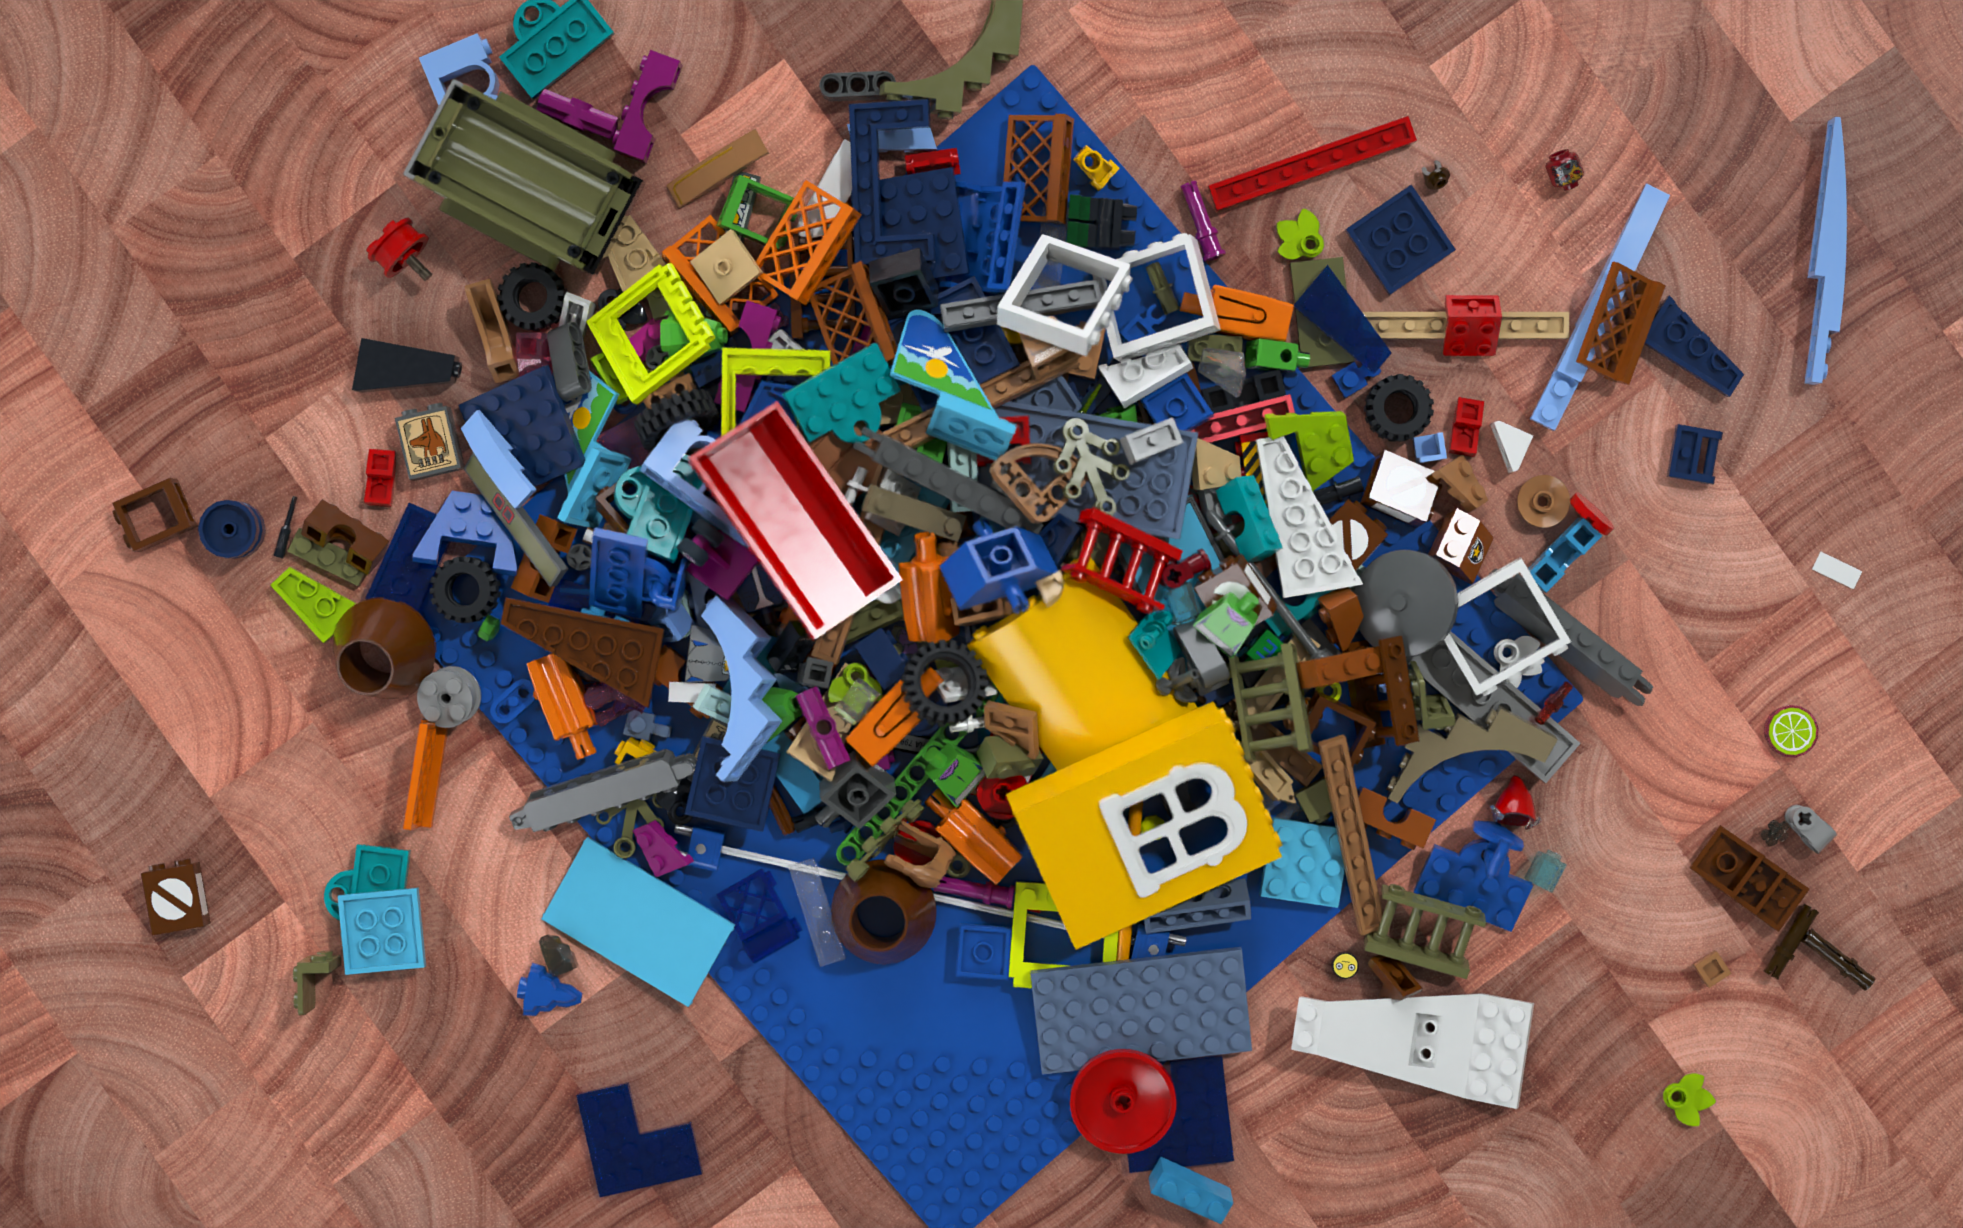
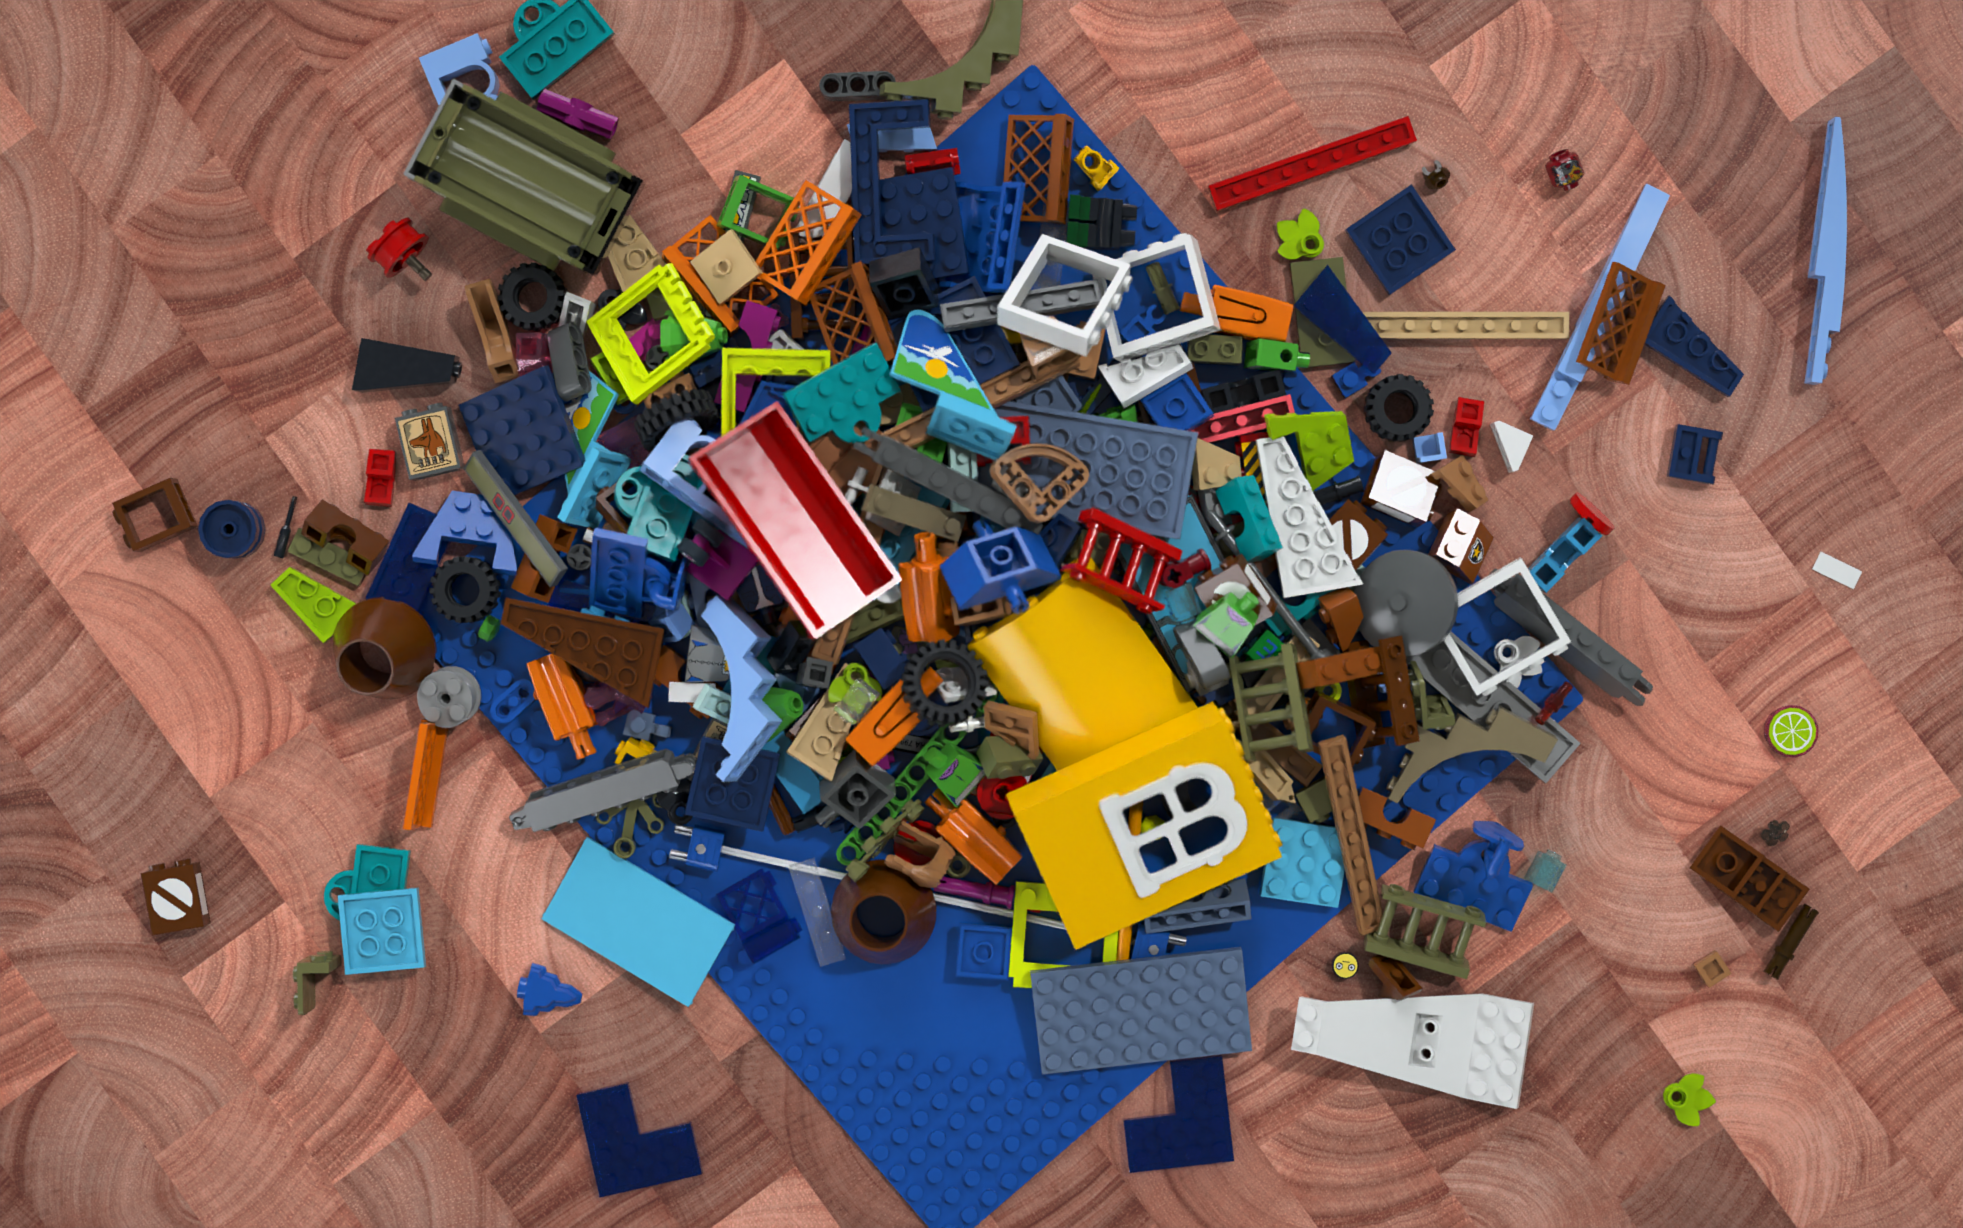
(497, 460): light blue slope -> none
(557, 955): clear smoke rock -> none
(657, 75): magenta arch -> none
(660, 849): magenta wing -> none
(717, 168): medium nougat slope -> none
(814, 711): magenta piece -> none
(1051, 588): tan tile -> none
(1088, 463): plant -> none
(1123, 1101): red dish -> none
(1151, 441): light grey plate -> none
(1156, 642): teal hinge -> none
(1179, 678): dark grey plant -> none
(1190, 1190): dark azure brick -> none
(1205, 232): magenta pin -> none
(1224, 369): clear slope -> none
(1472, 325): red bracket -> none
(1515, 806): red hat -> none
(1556, 498): medium nougat dish -> none
(1812, 829): light grey piece -> none
(1846, 966): dark brown pin -> none

